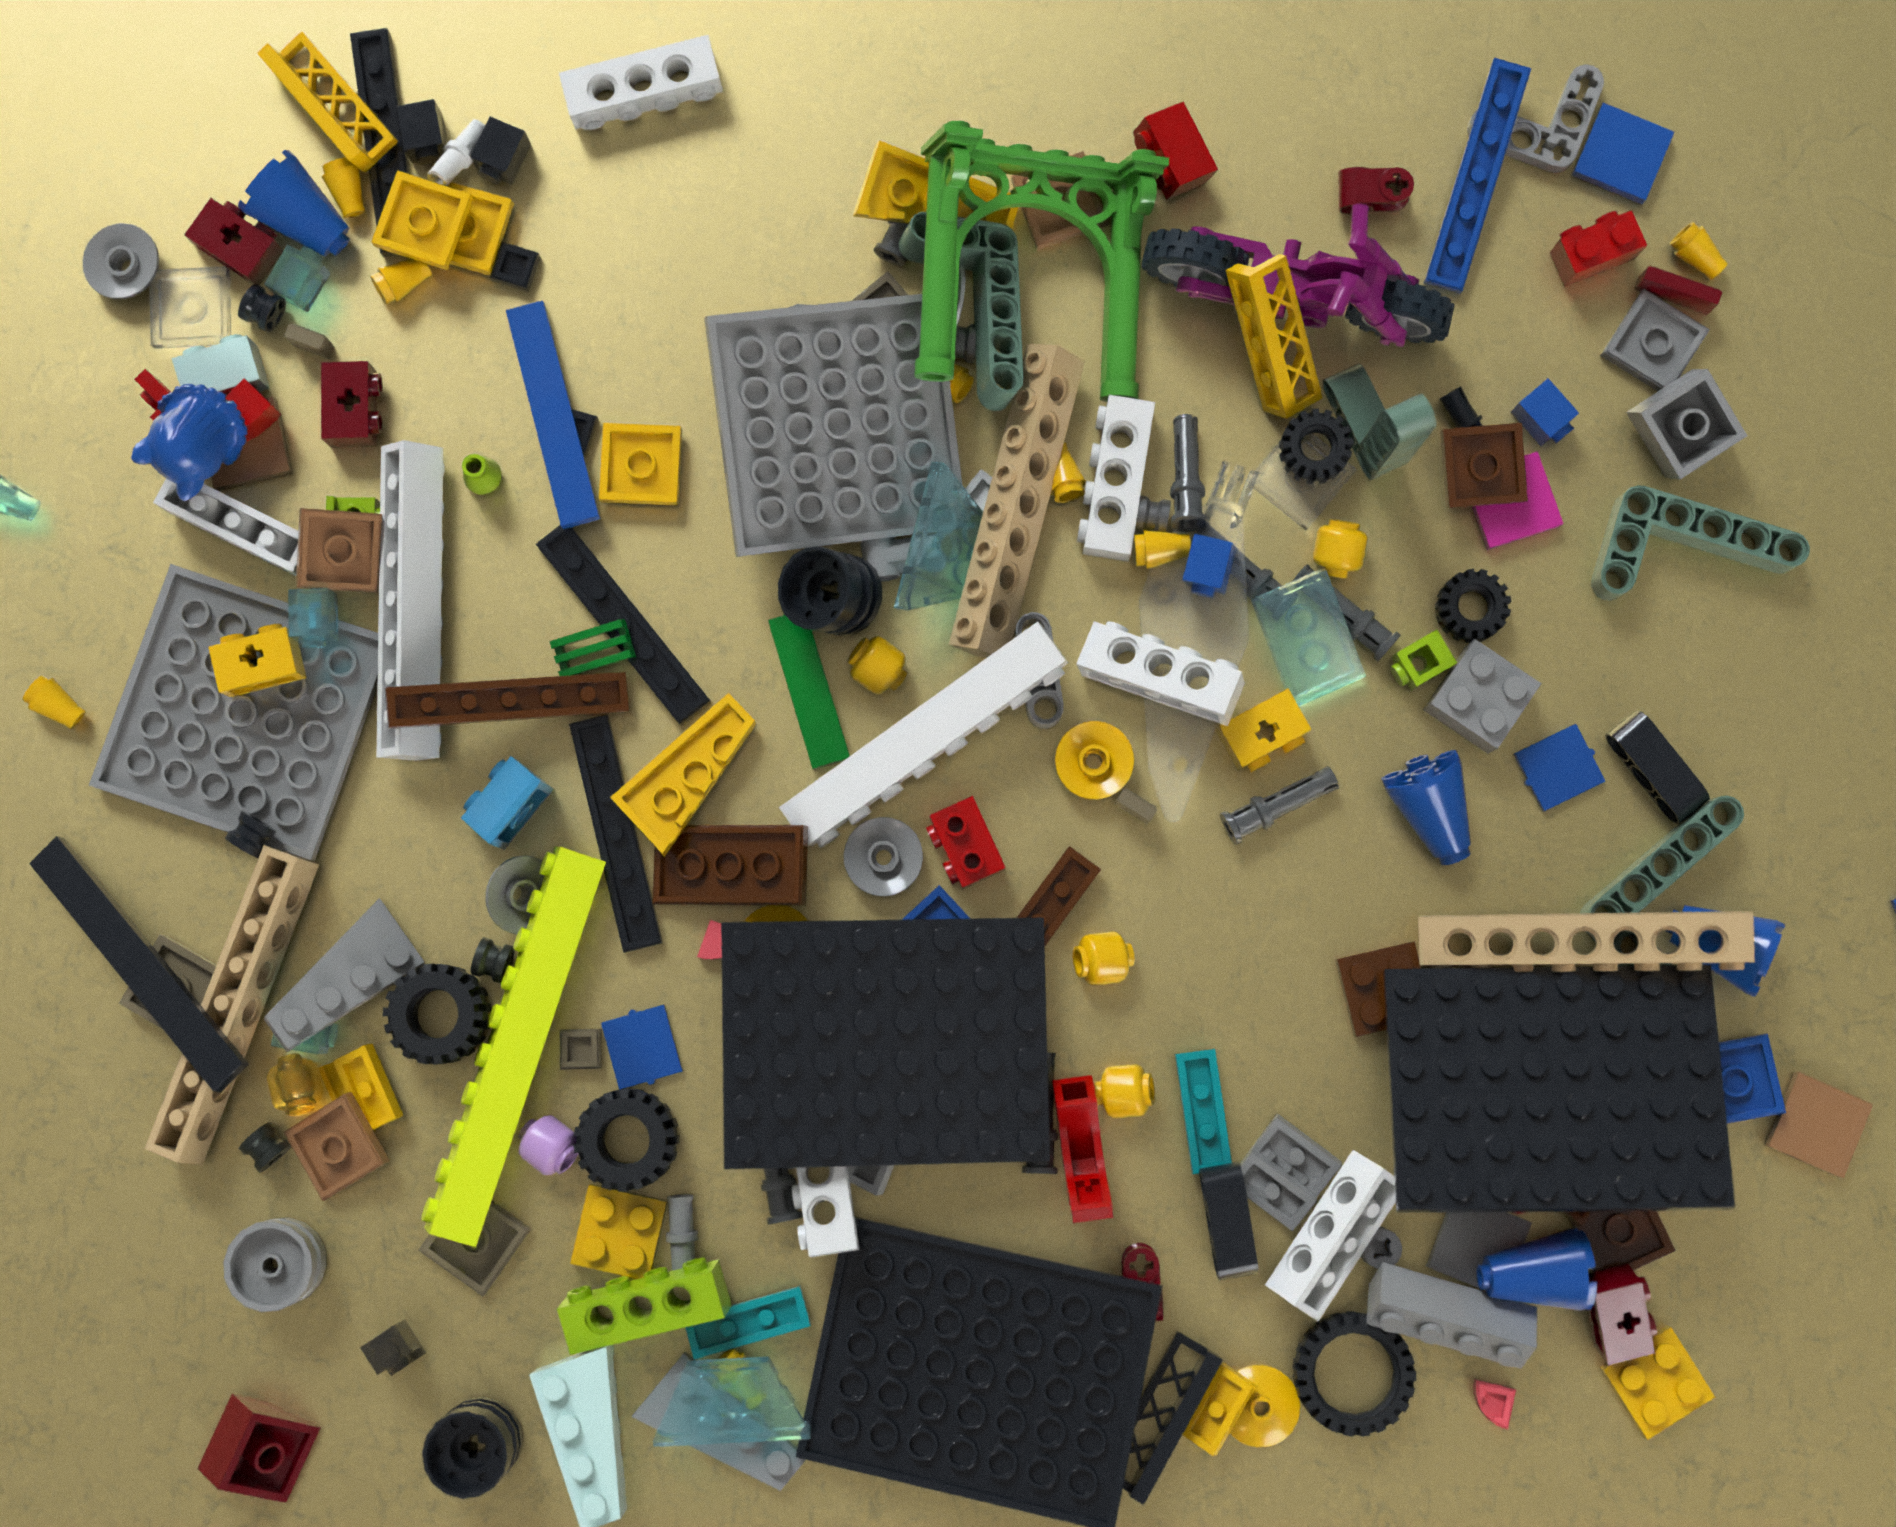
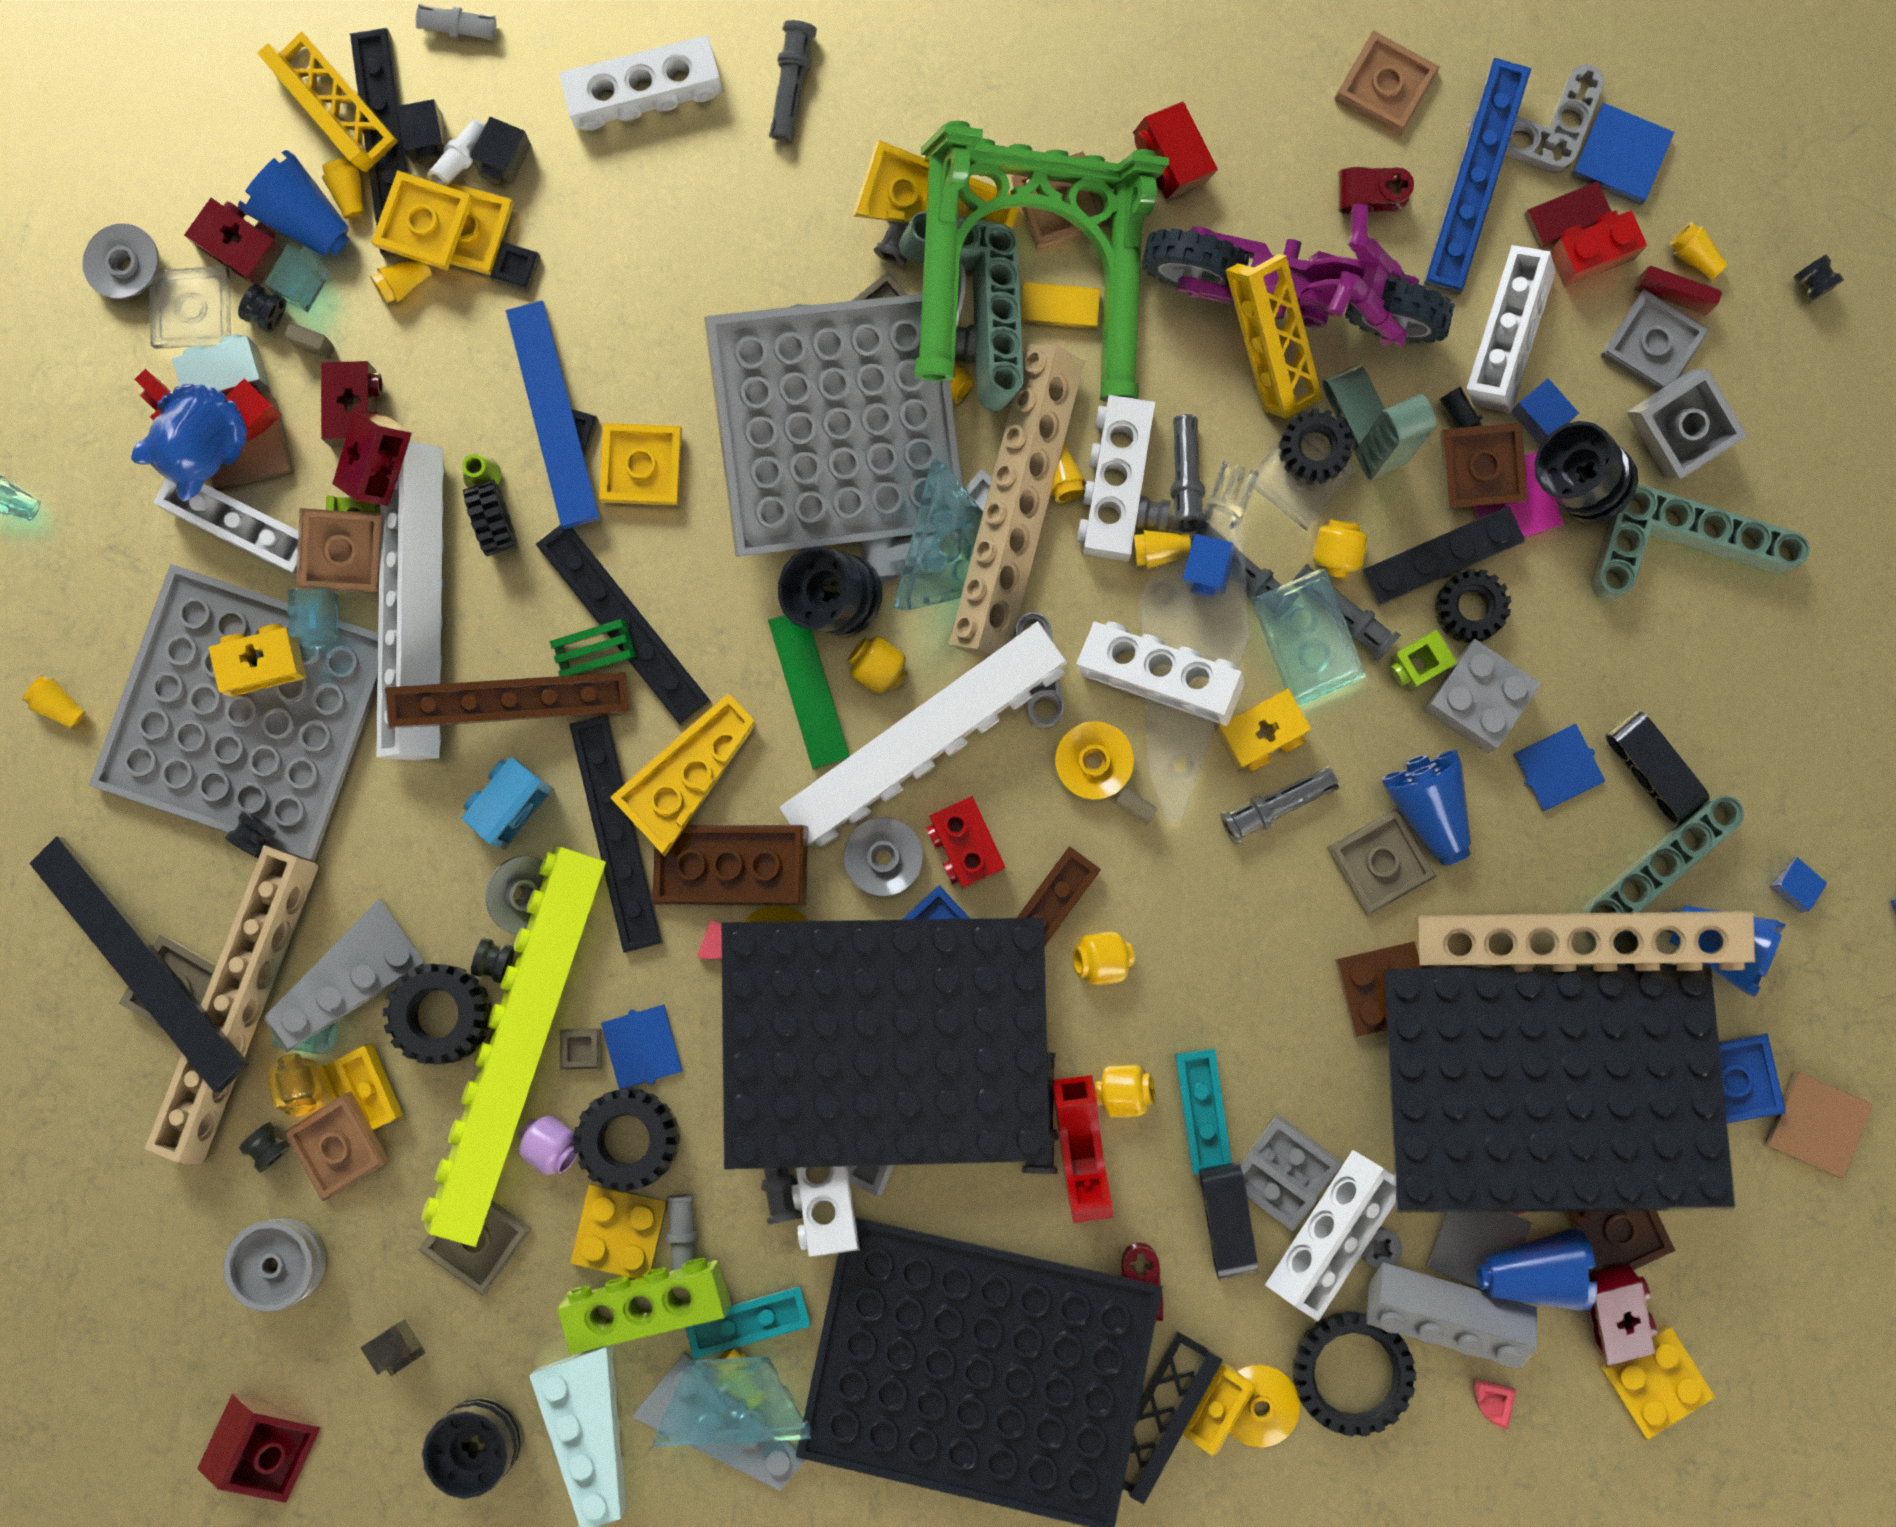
(371, 458): none -> dark red brick
(455, 21): none -> light grey pin
(489, 518): none -> black tyre
(794, 63): none -> dark grey pin
(1060, 305): none -> yellow tile
(1382, 861): none -> dark tan tile
(1387, 82): none -> medium nougat tile
(1444, 556): none -> black plate
(1511, 329): none -> white brick
(1572, 209): none -> dark red tile
(1586, 472): none -> black wheel
(1799, 885): none -> blue slope
(1818, 278): none -> black wheel

